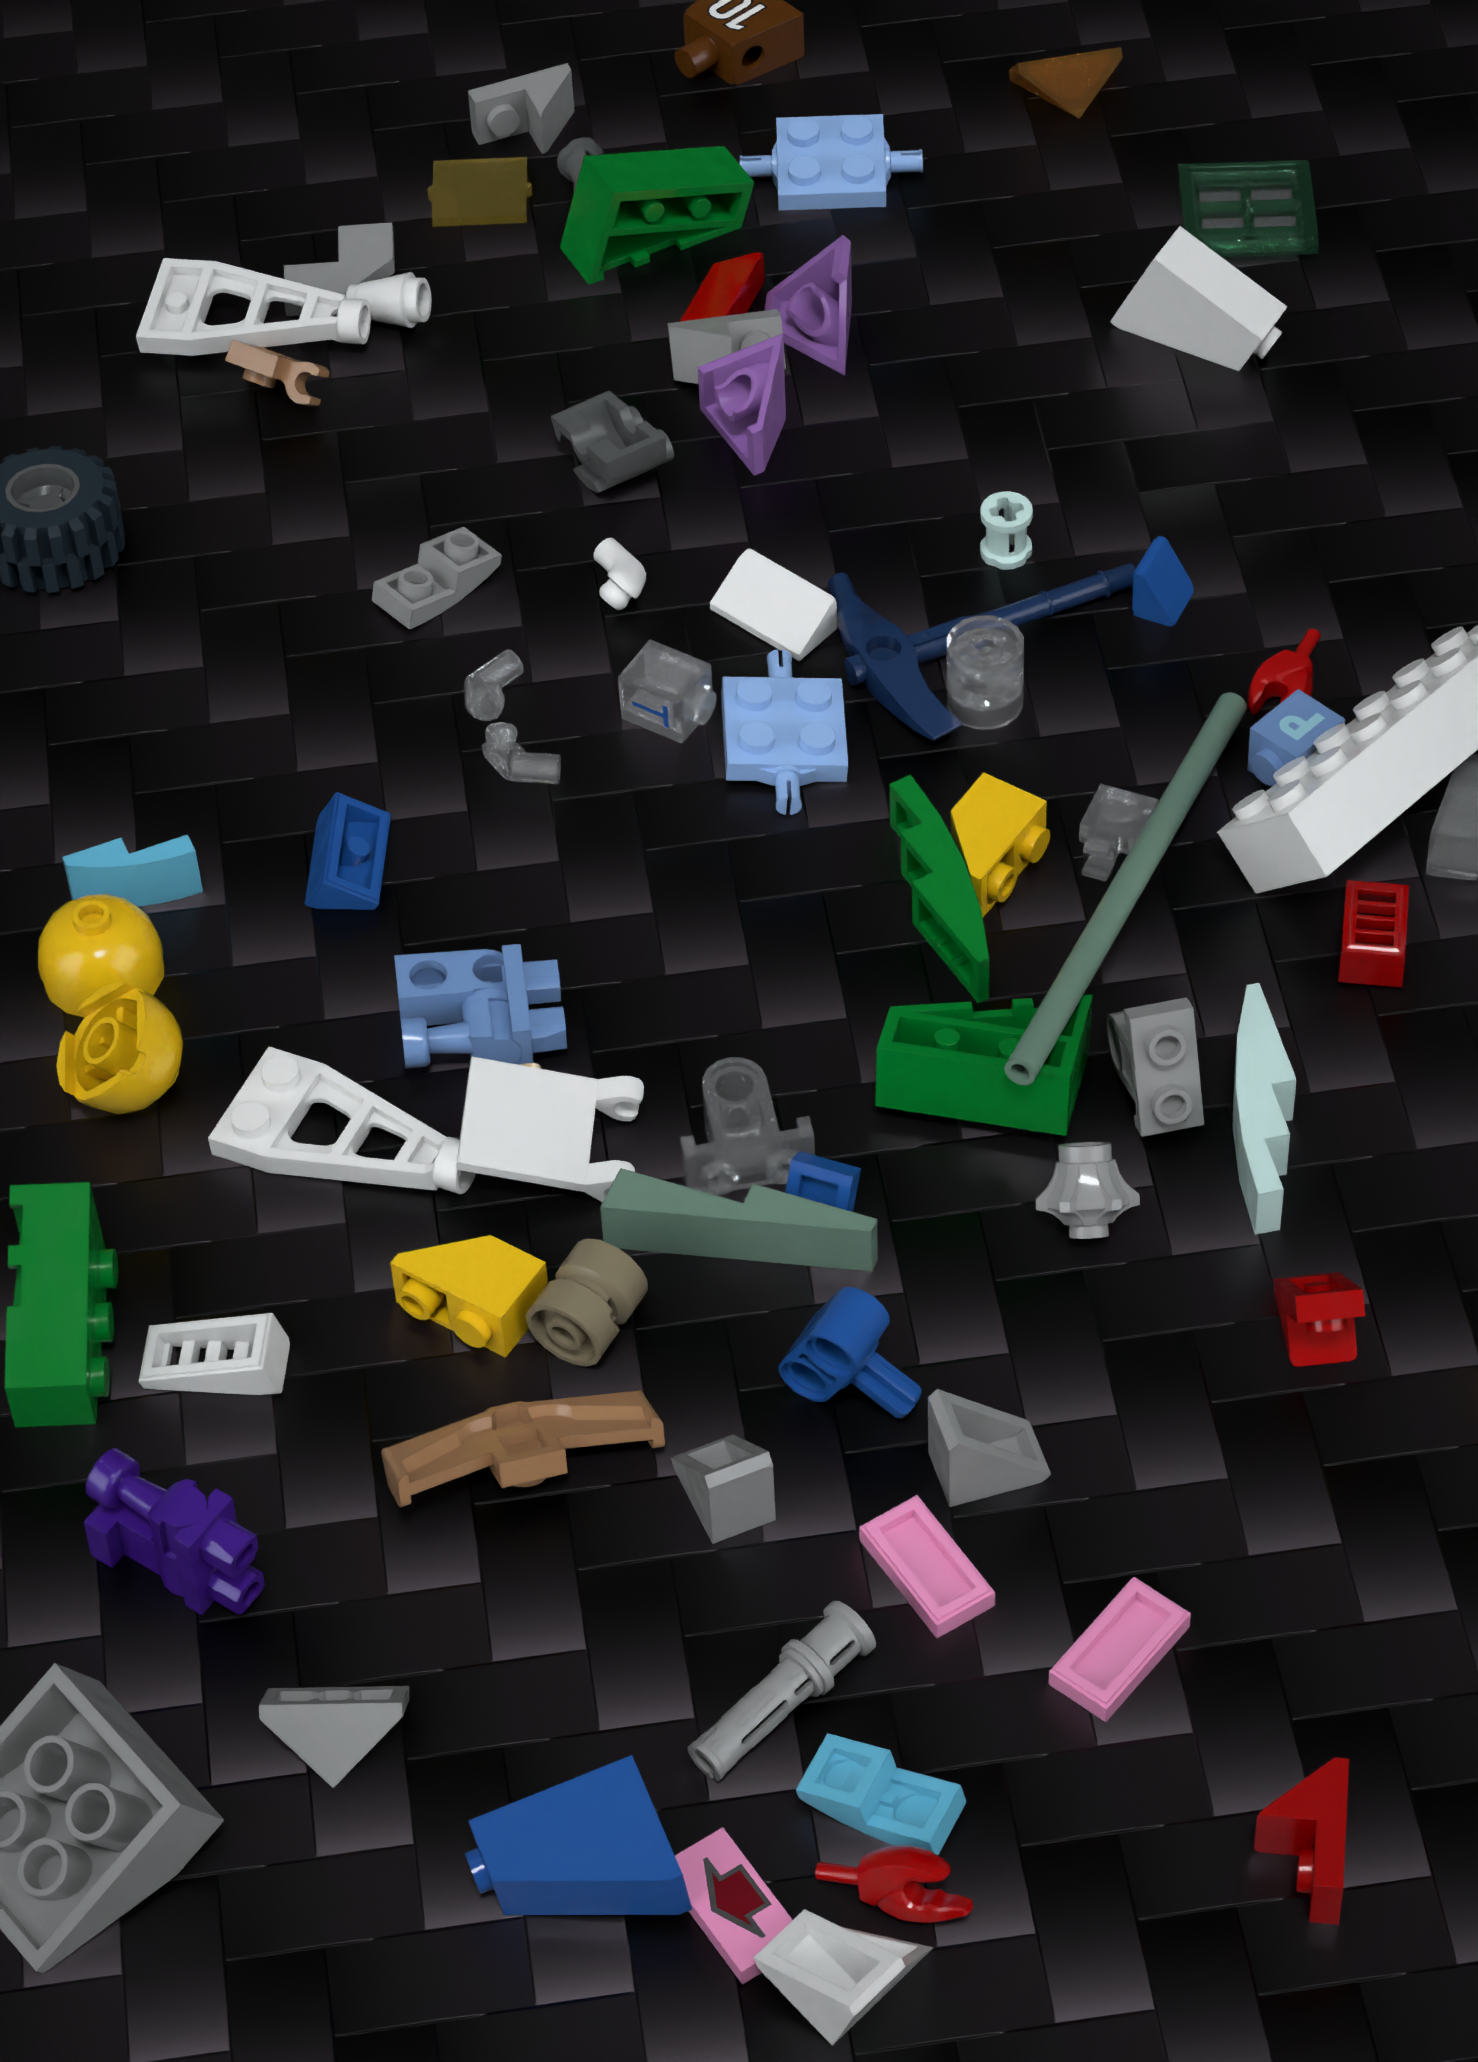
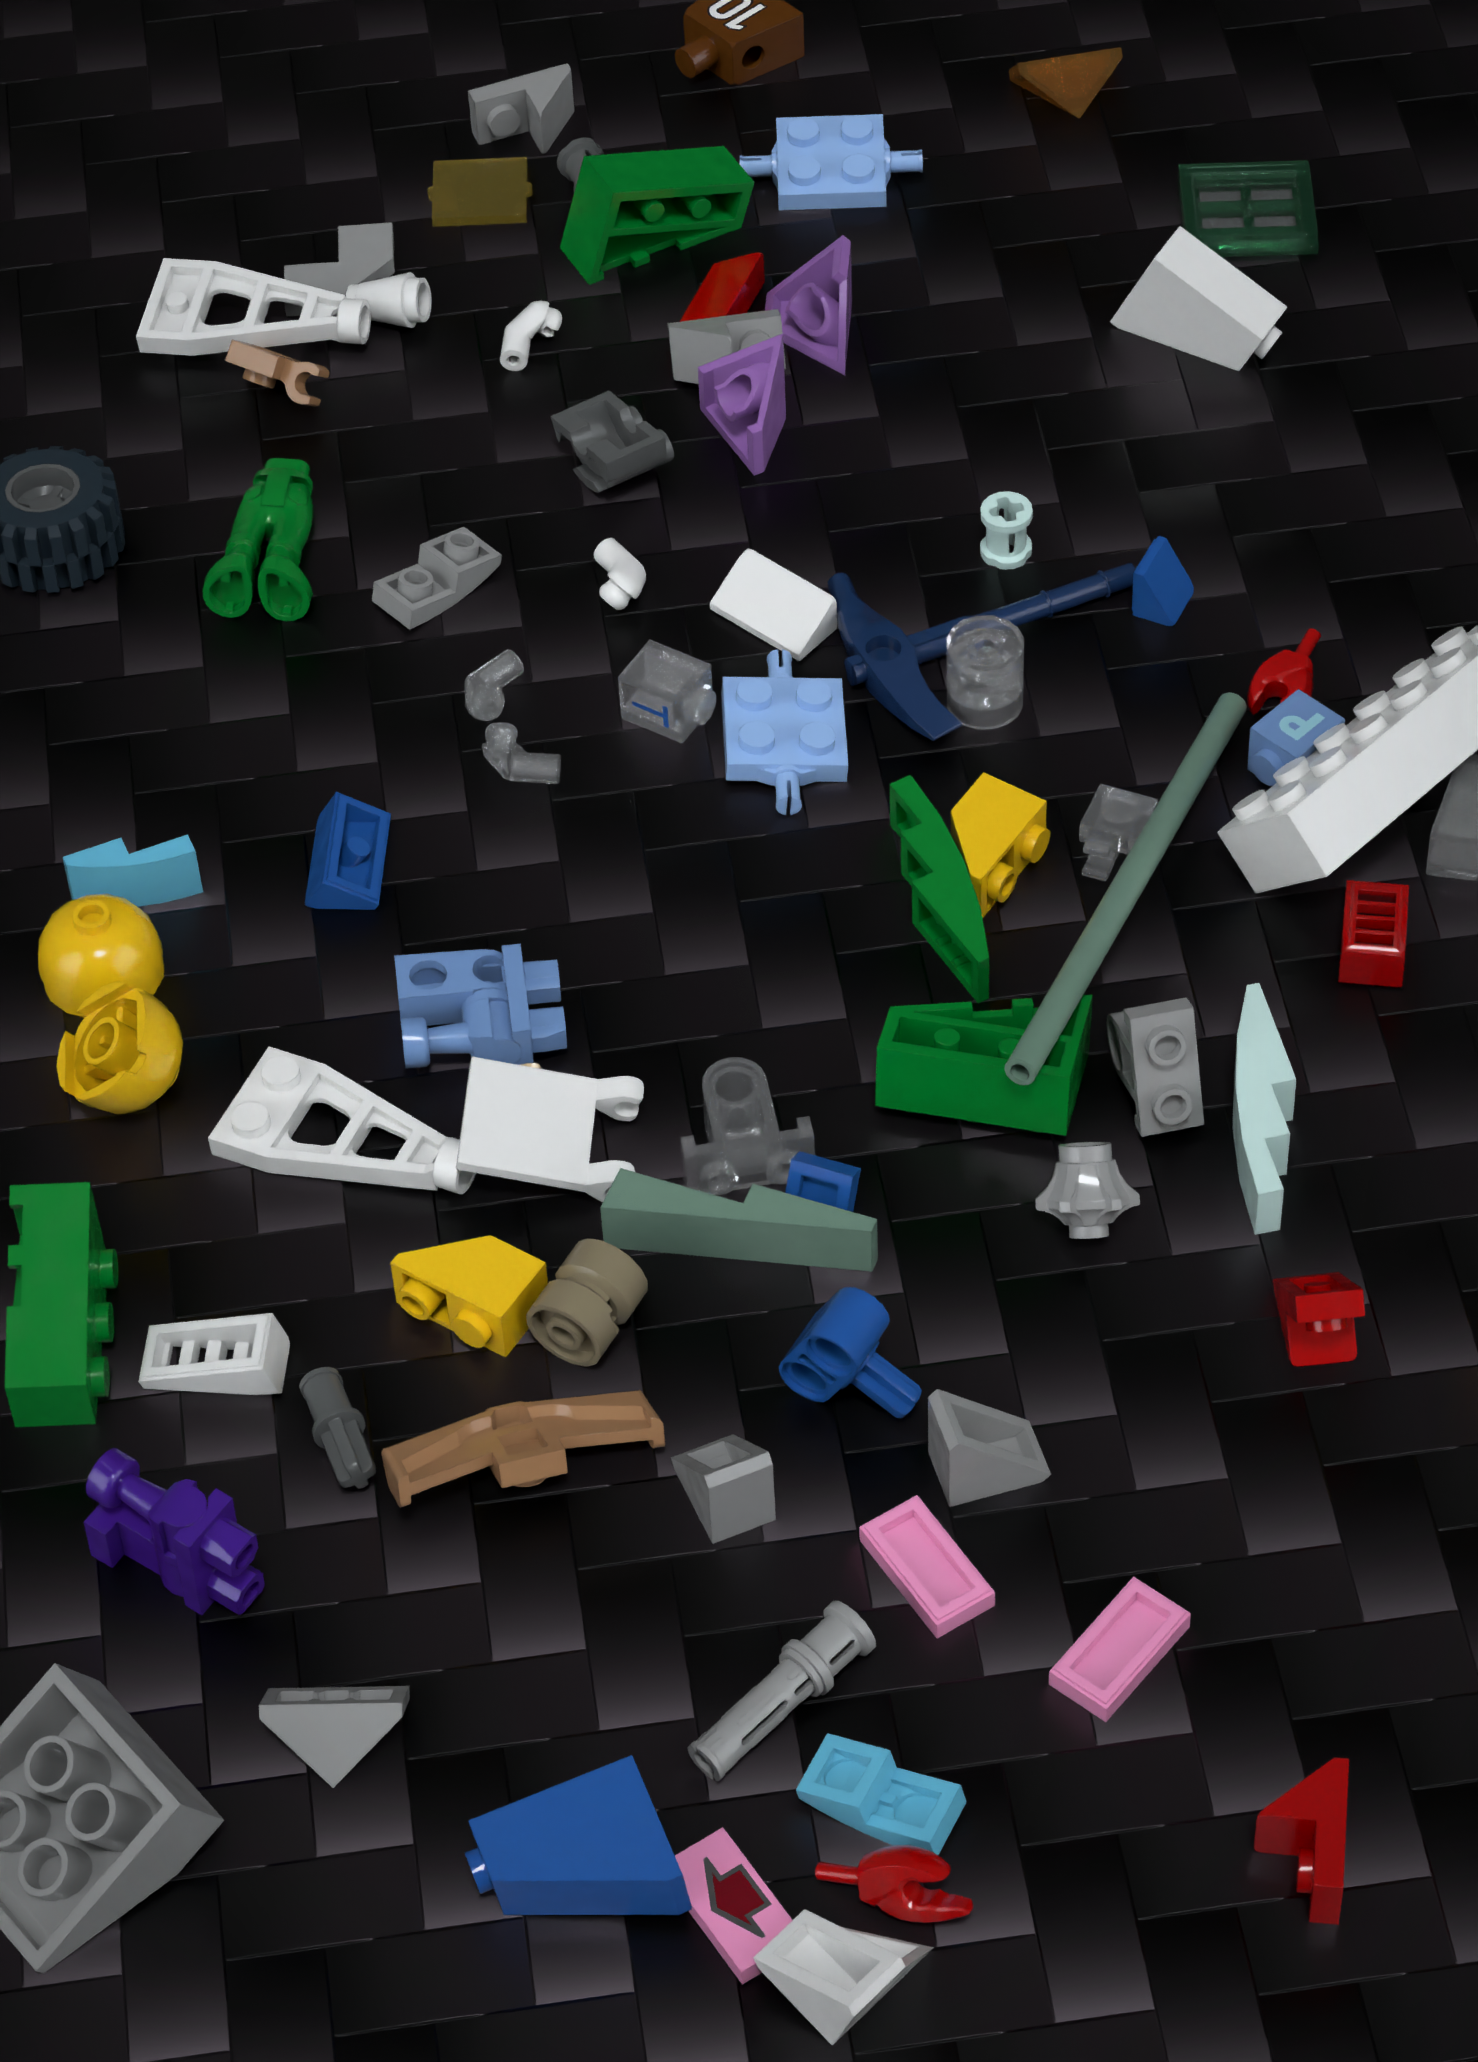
(274, 511): none -> green piece
(338, 1427): none -> dark grey axle
(519, 332): none -> white arm

